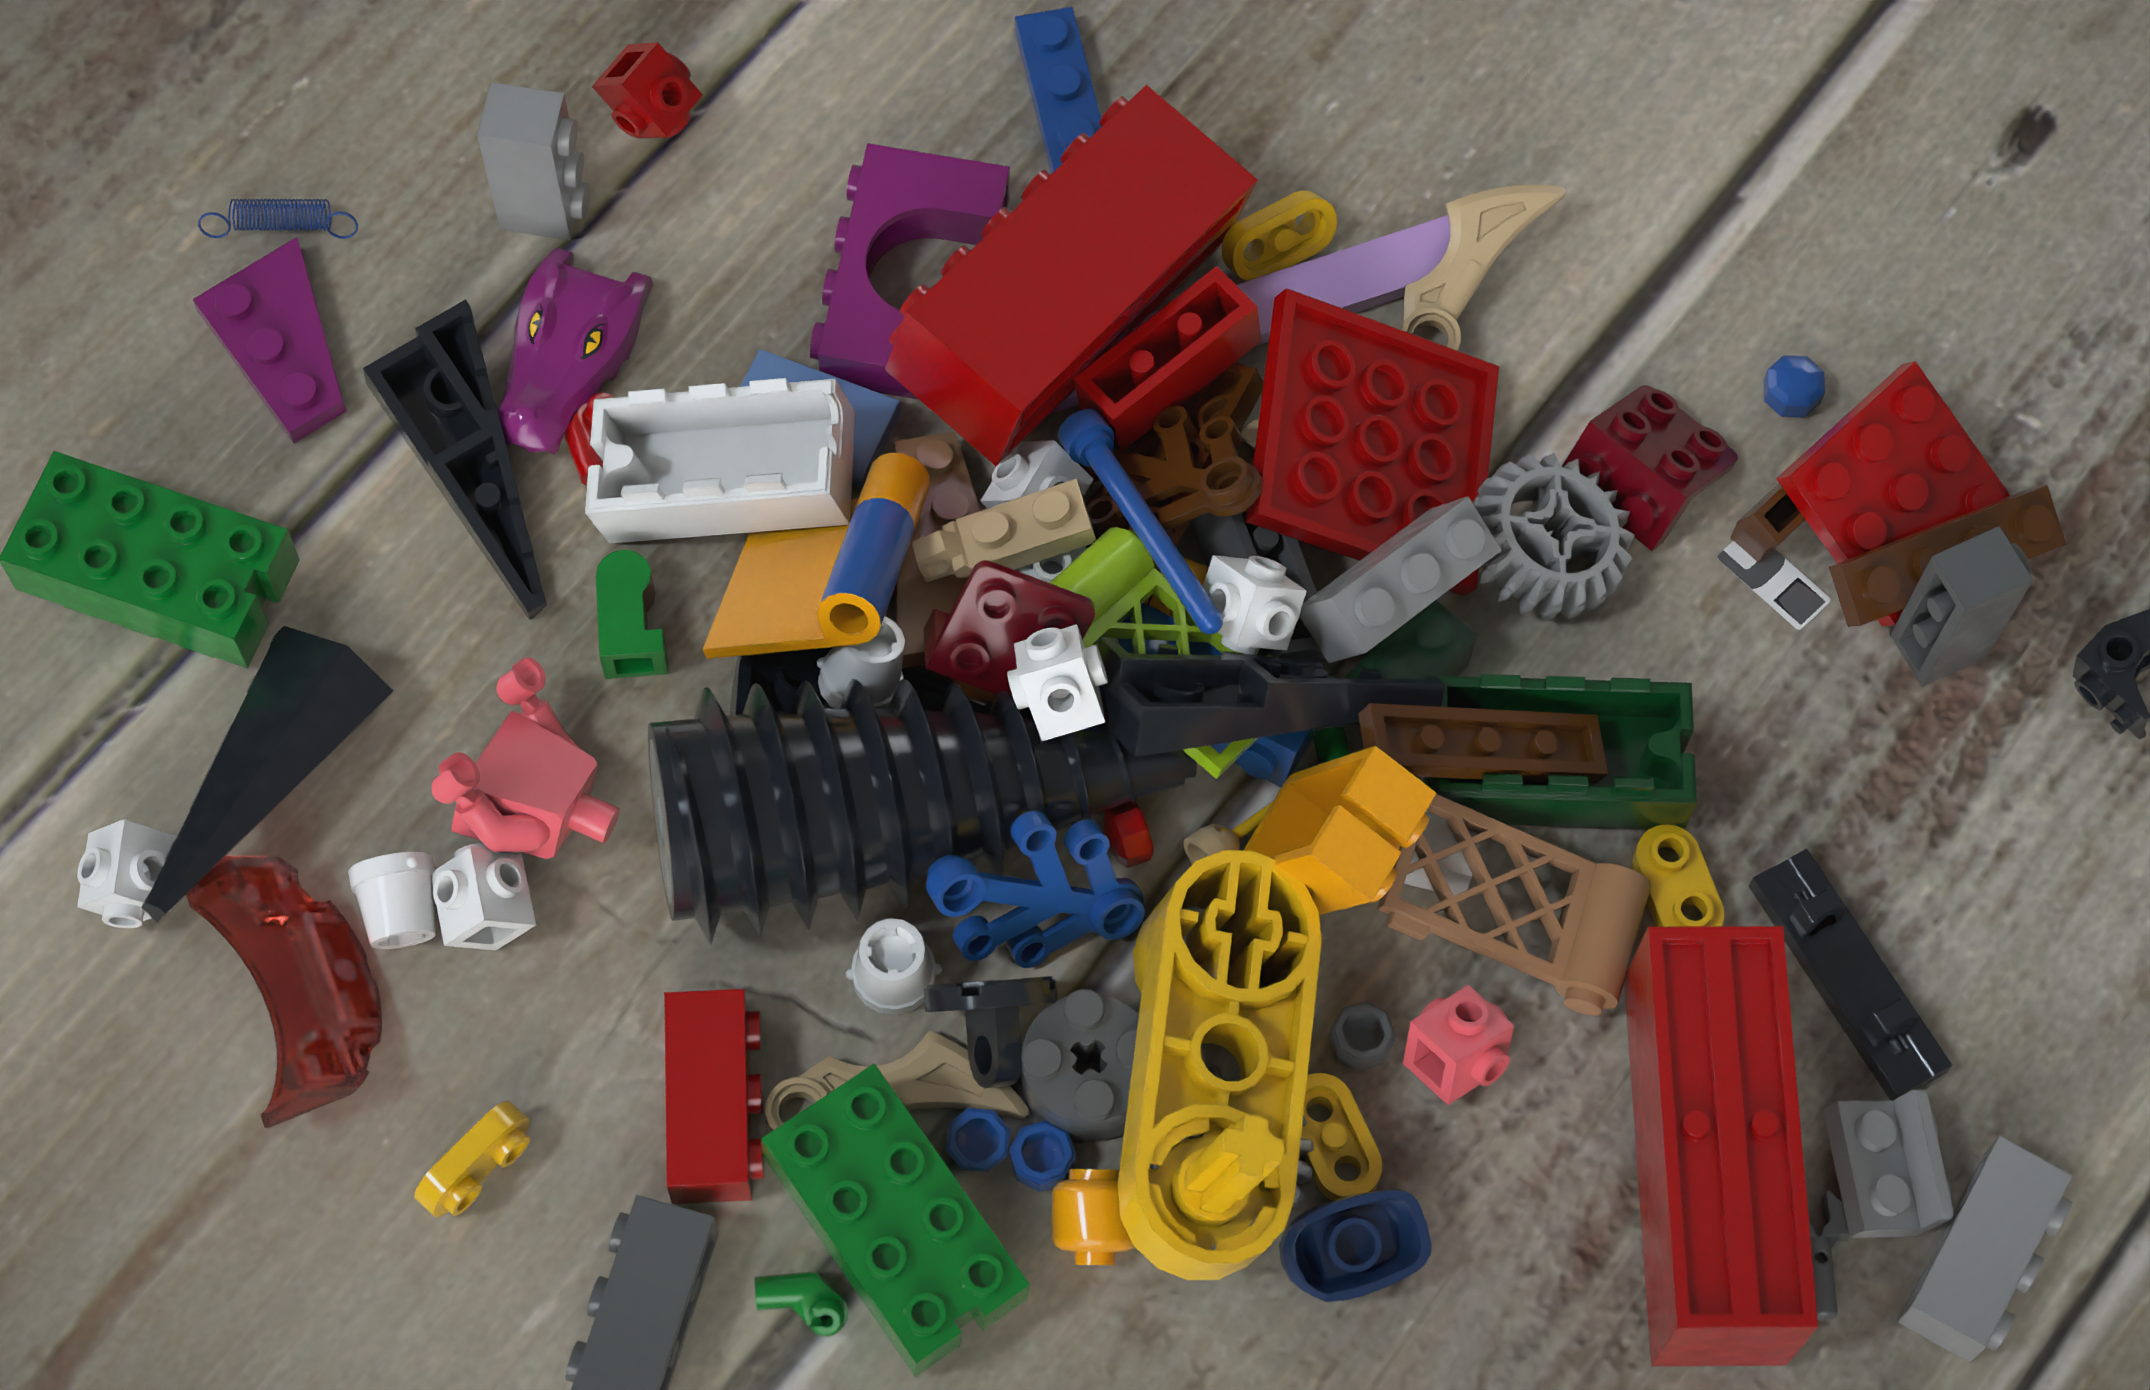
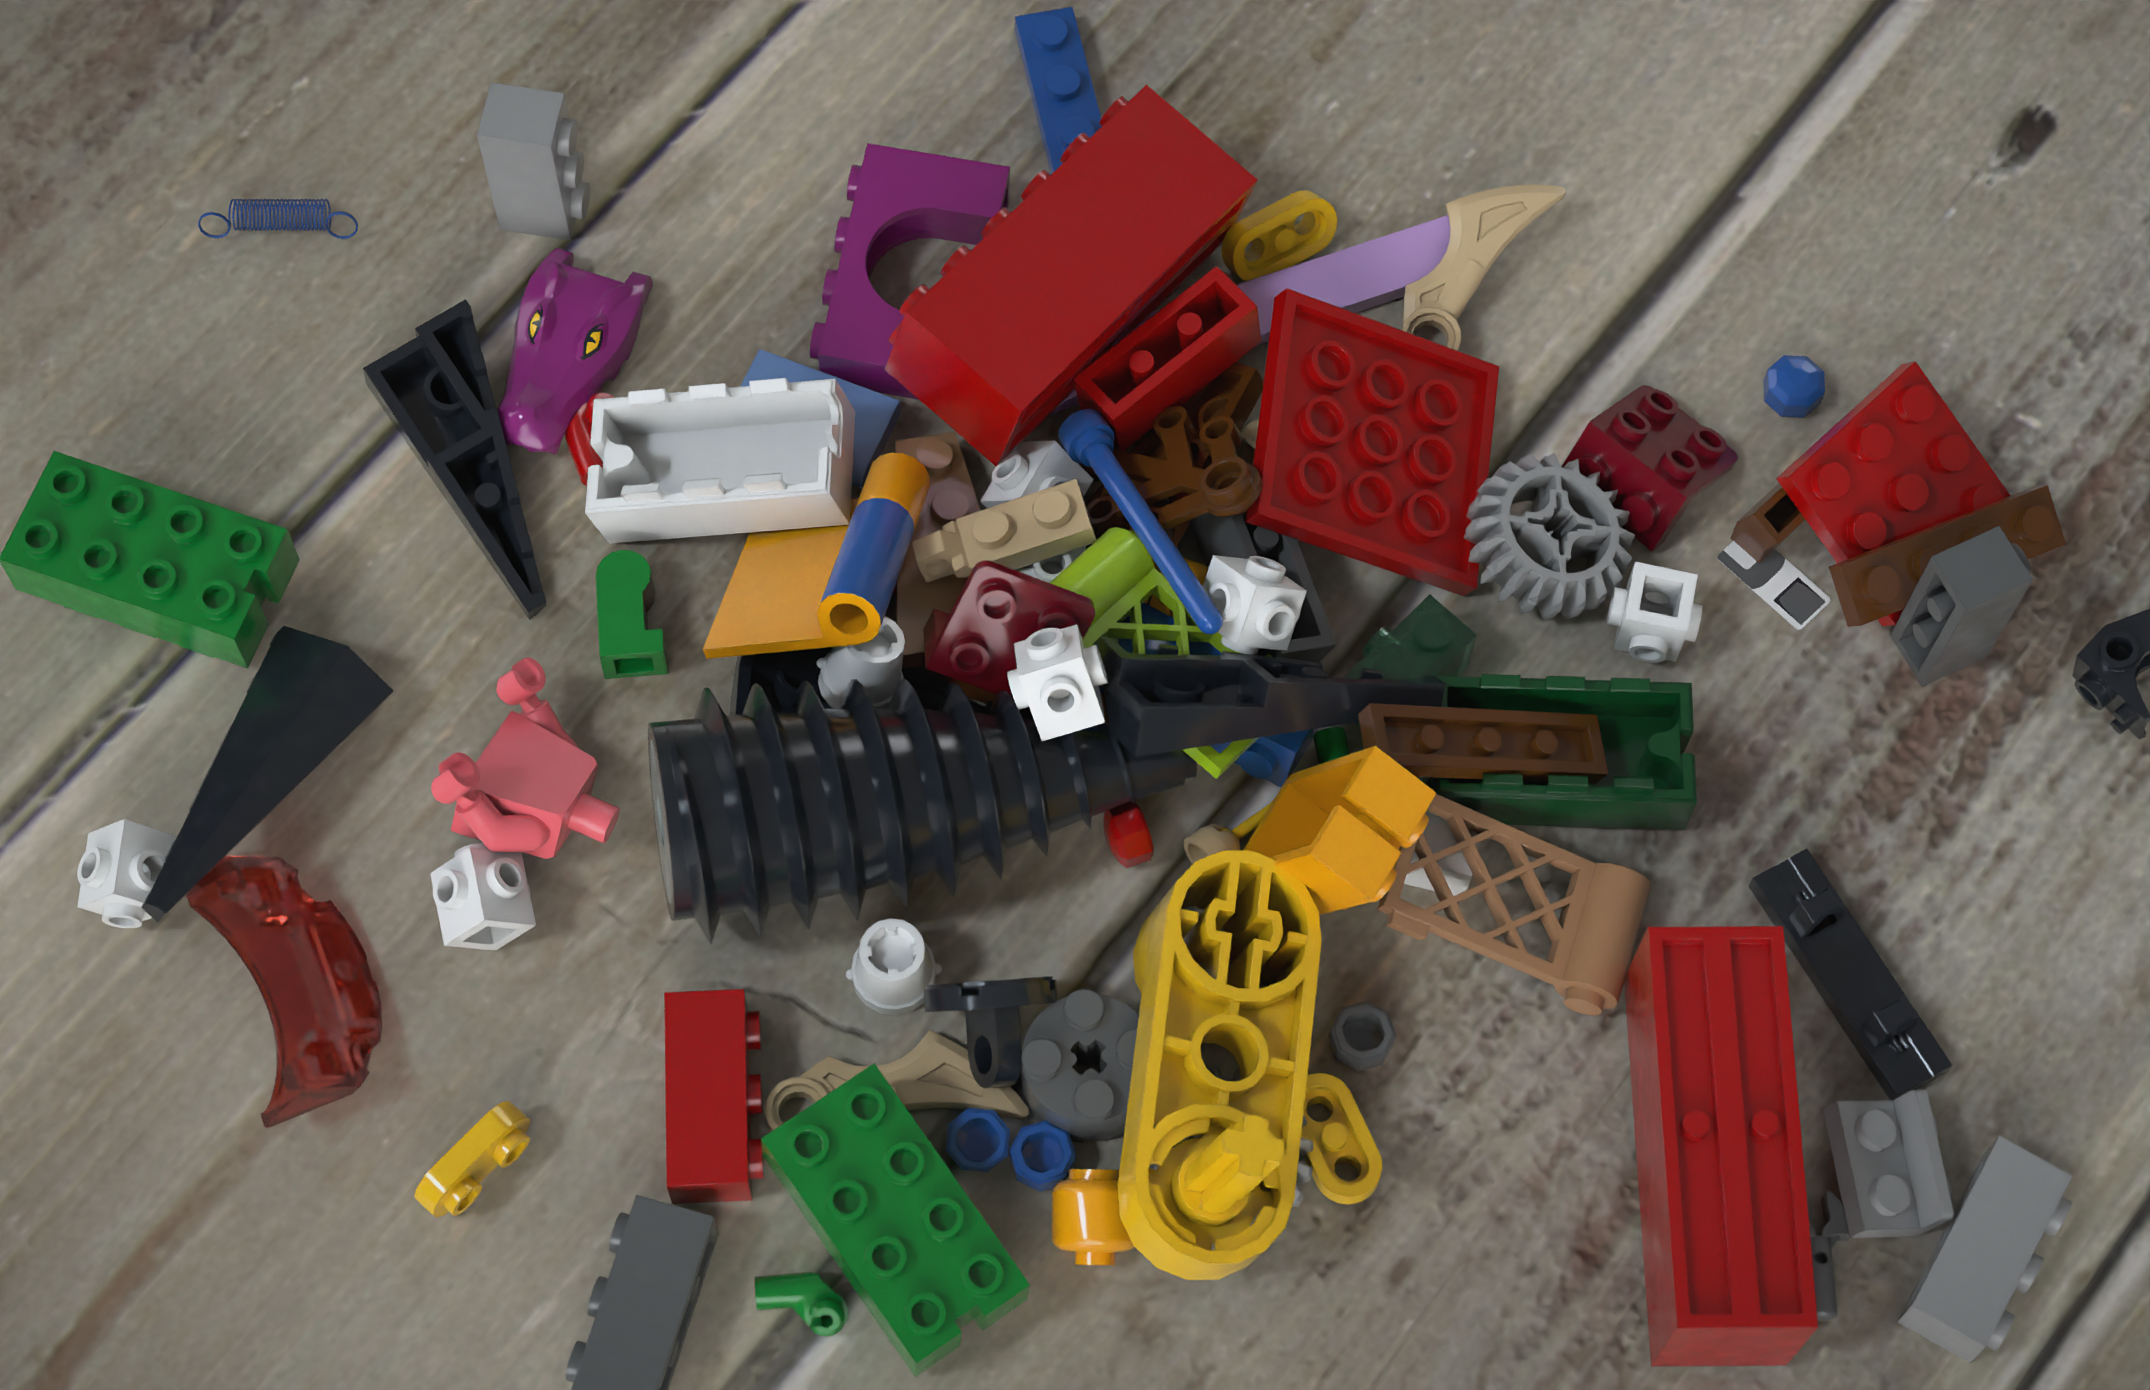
(277, 339): magenta wing -> none
(396, 898): white piece -> none
(648, 91): red brick -> none
(1109, 908): blue plant -> none
(1355, 1244): dark blue piece -> none
(1398, 580): light grey brick -> none
(1458, 1044): coral brick -> none
(1655, 613): none -> white brick
(1679, 881): yellow plate -> none

